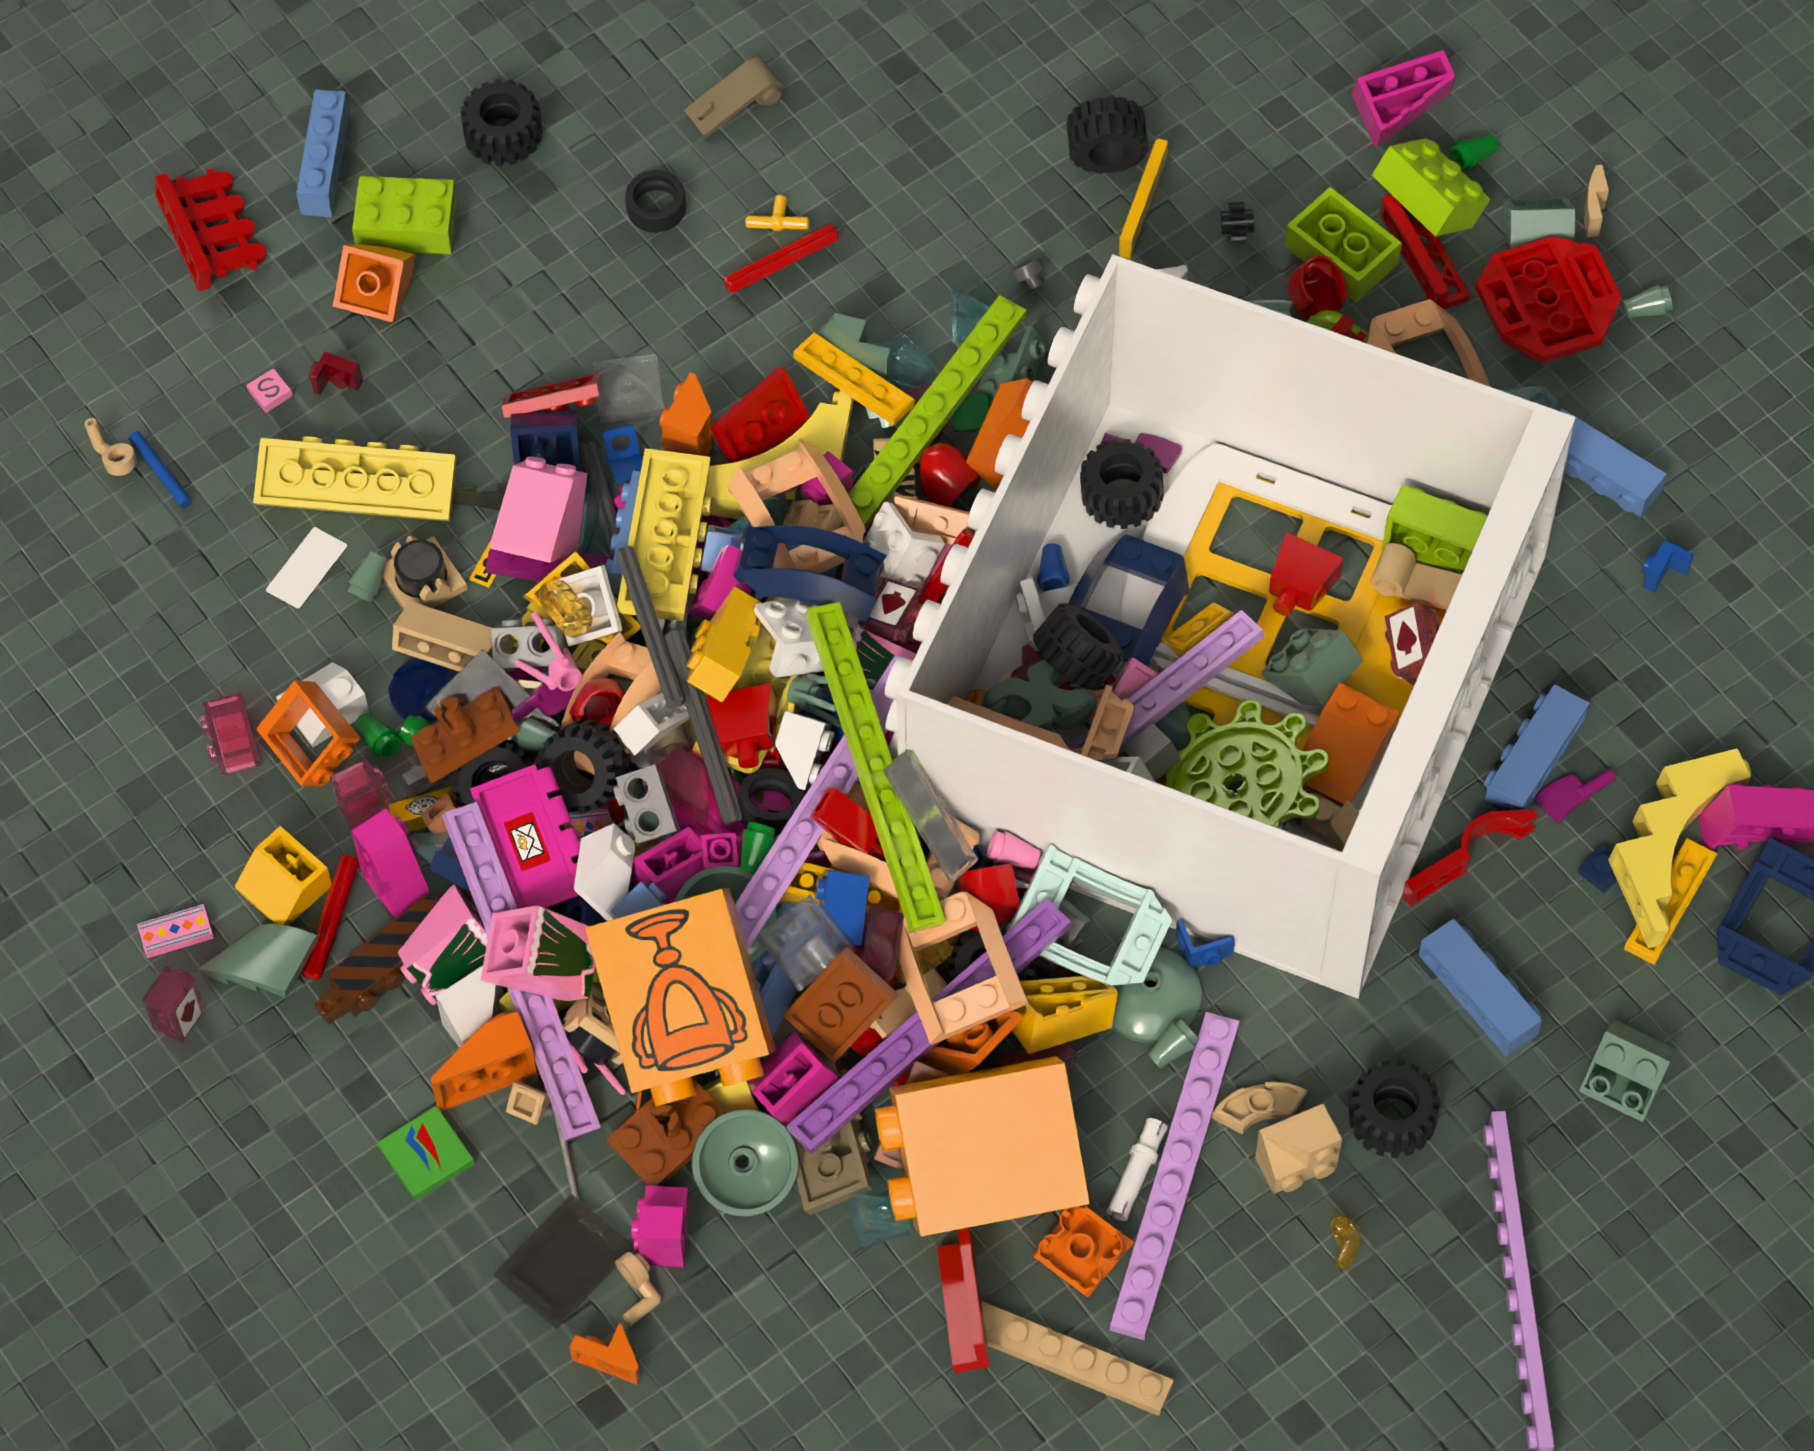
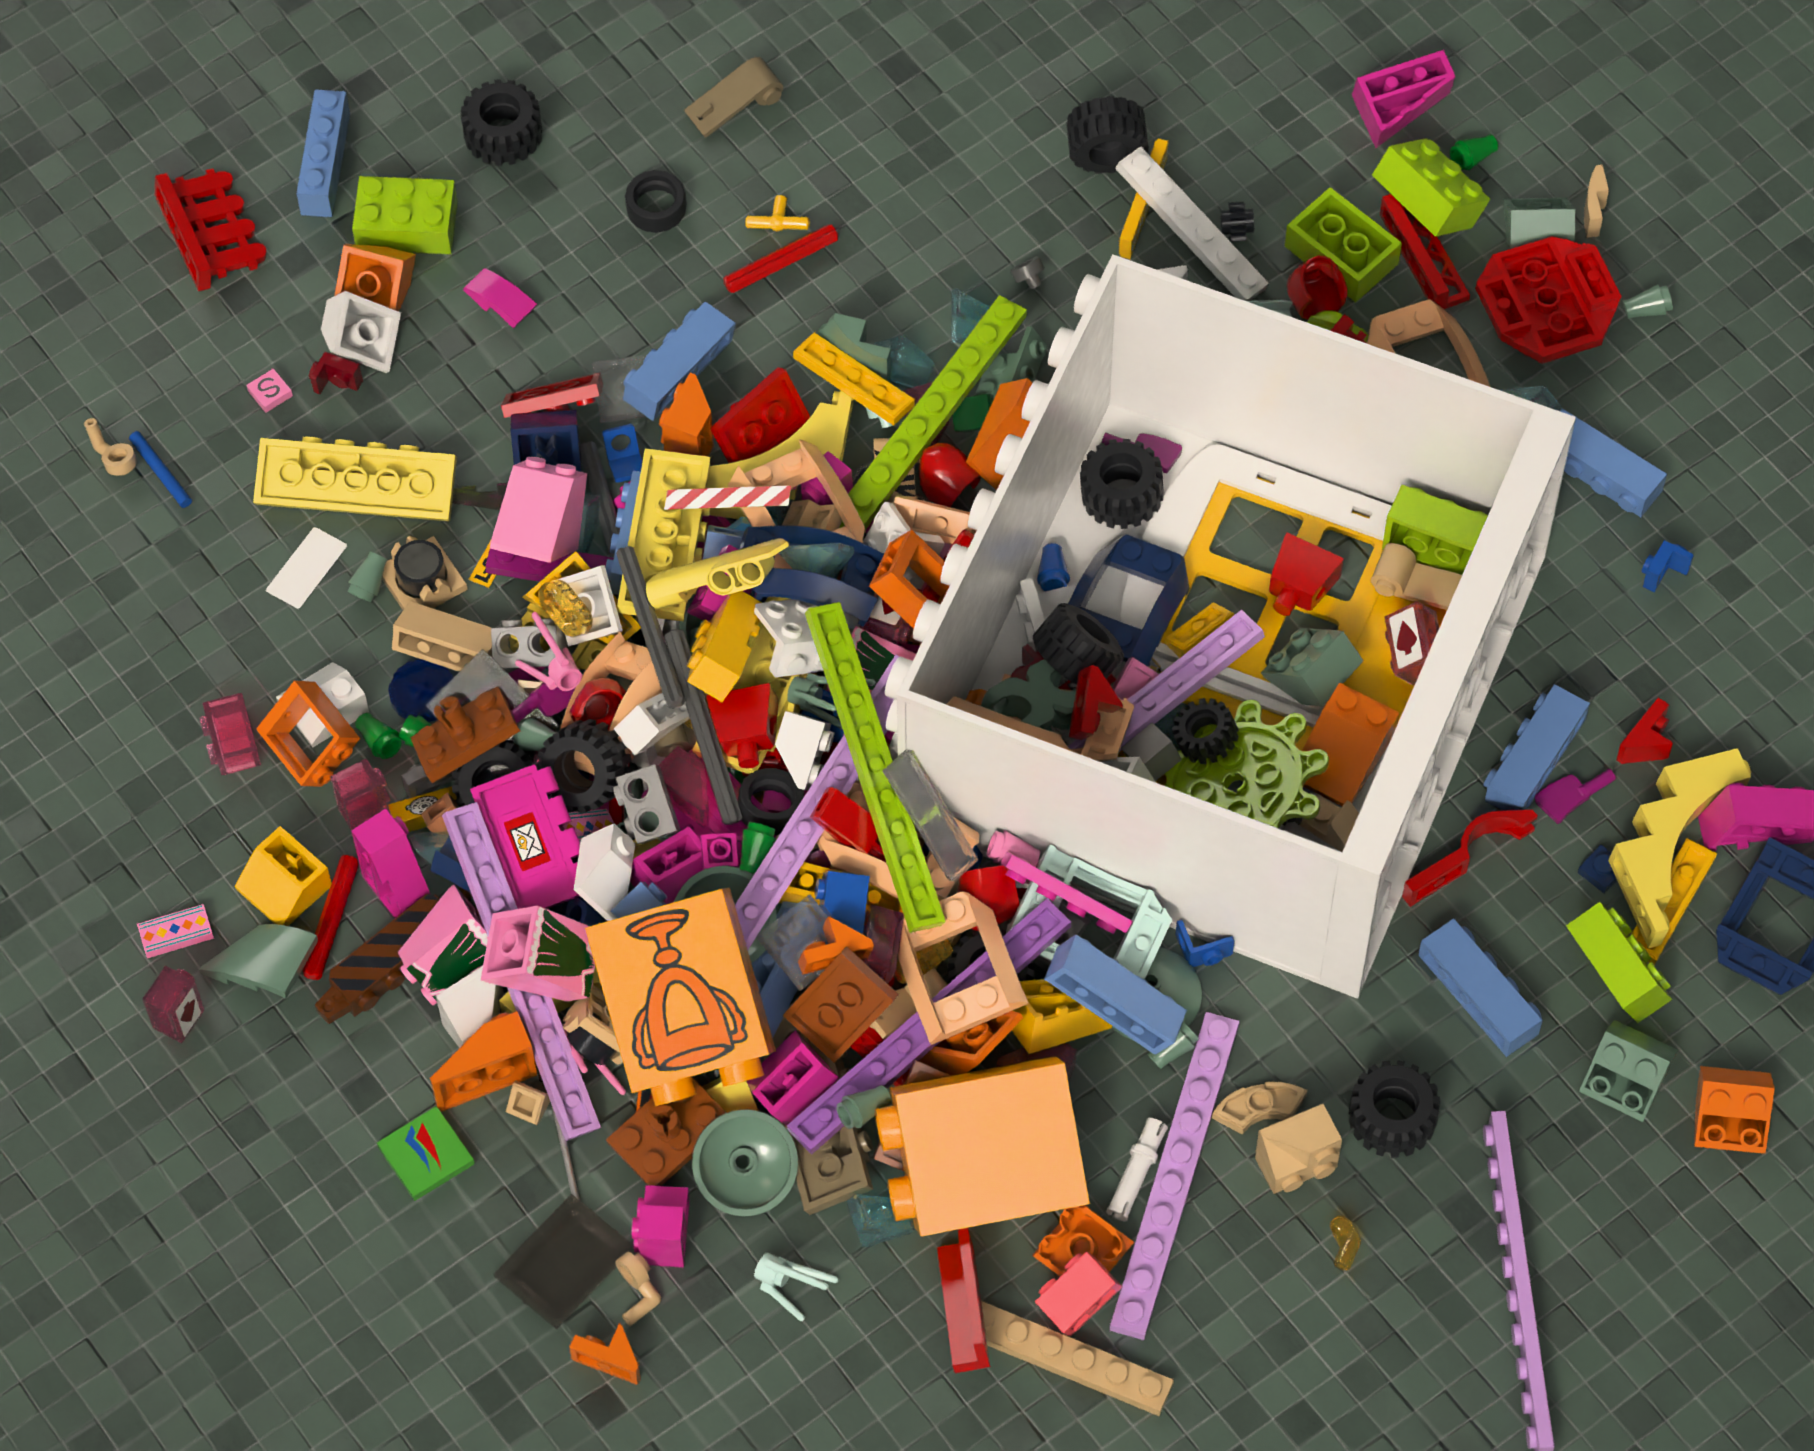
(360, 330): none -> white slope
(502, 296): none -> dark pink slope
(680, 583): none -> light yellow panel
(683, 351): none -> medium blue brick
(727, 497): none -> sticker
(776, 1271): none -> light aqua plant
(818, 558): none -> clear light blue slope
(838, 936): none -> orange slope
(860, 1107): none -> sand green cone
(895, 588): none -> orange window
(1077, 901): none -> plate
(1077, 1293): none -> coral brick
(1091, 695): none -> red slope
(1115, 994): none -> medium blue brick
(1191, 225): none -> white plate
(1200, 716): none -> black tyre
(1620, 961): none -> lime brick
(1645, 739): none -> red slope
(1733, 1109): none -> orange slope

